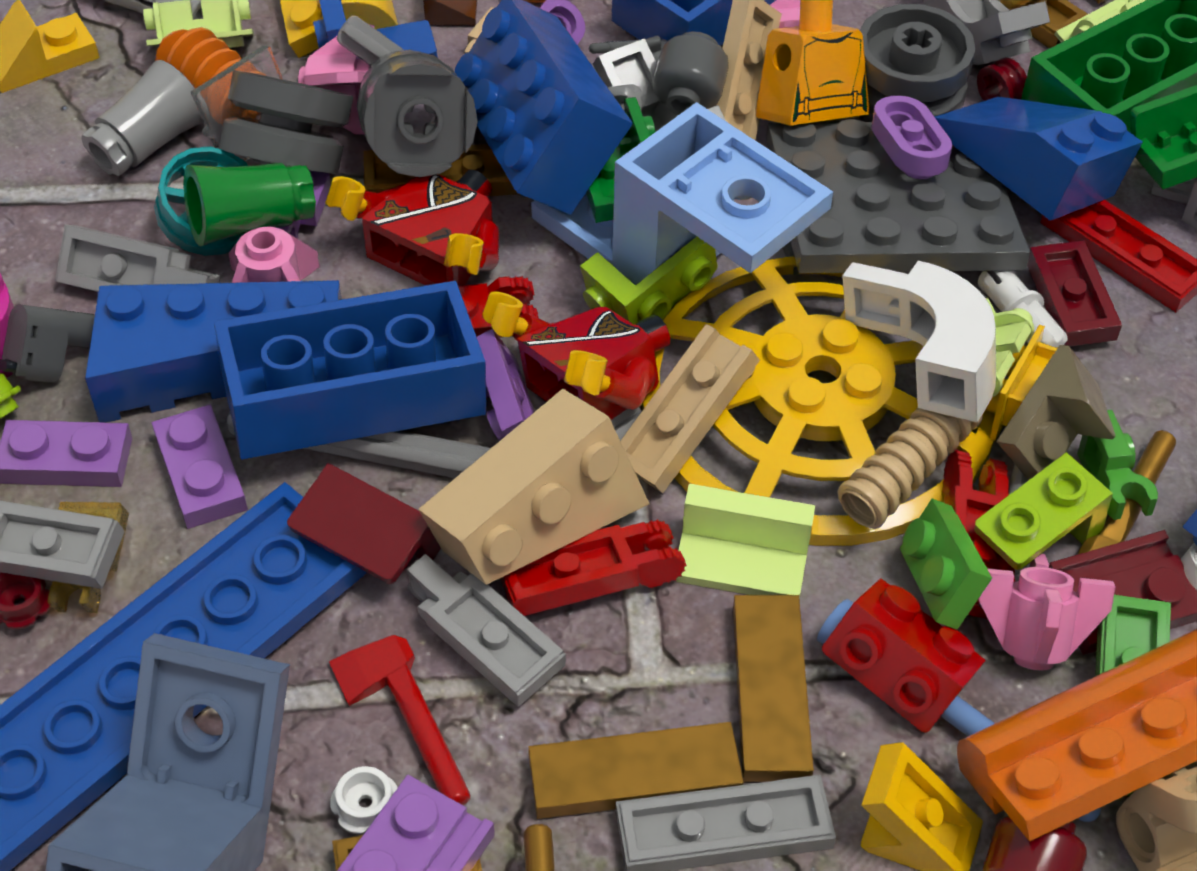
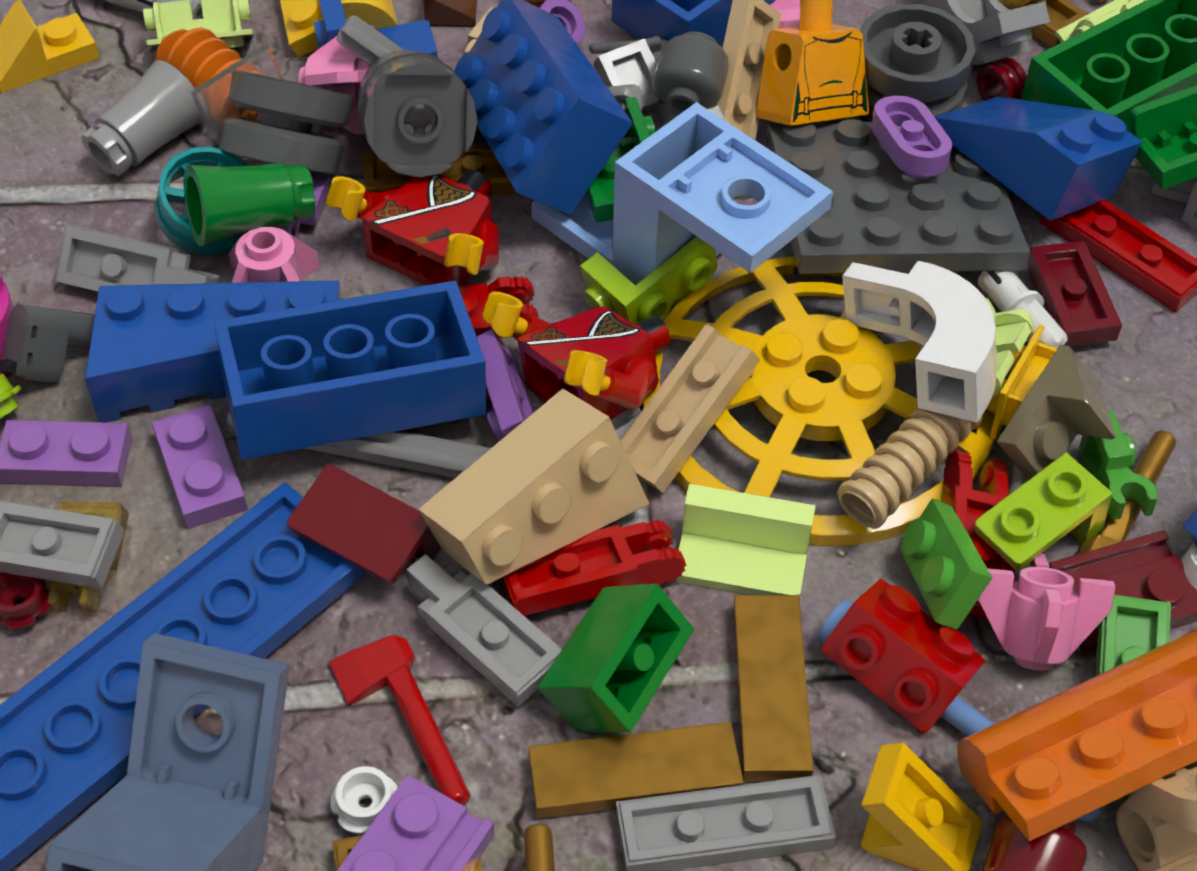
(616, 658): none -> green brick

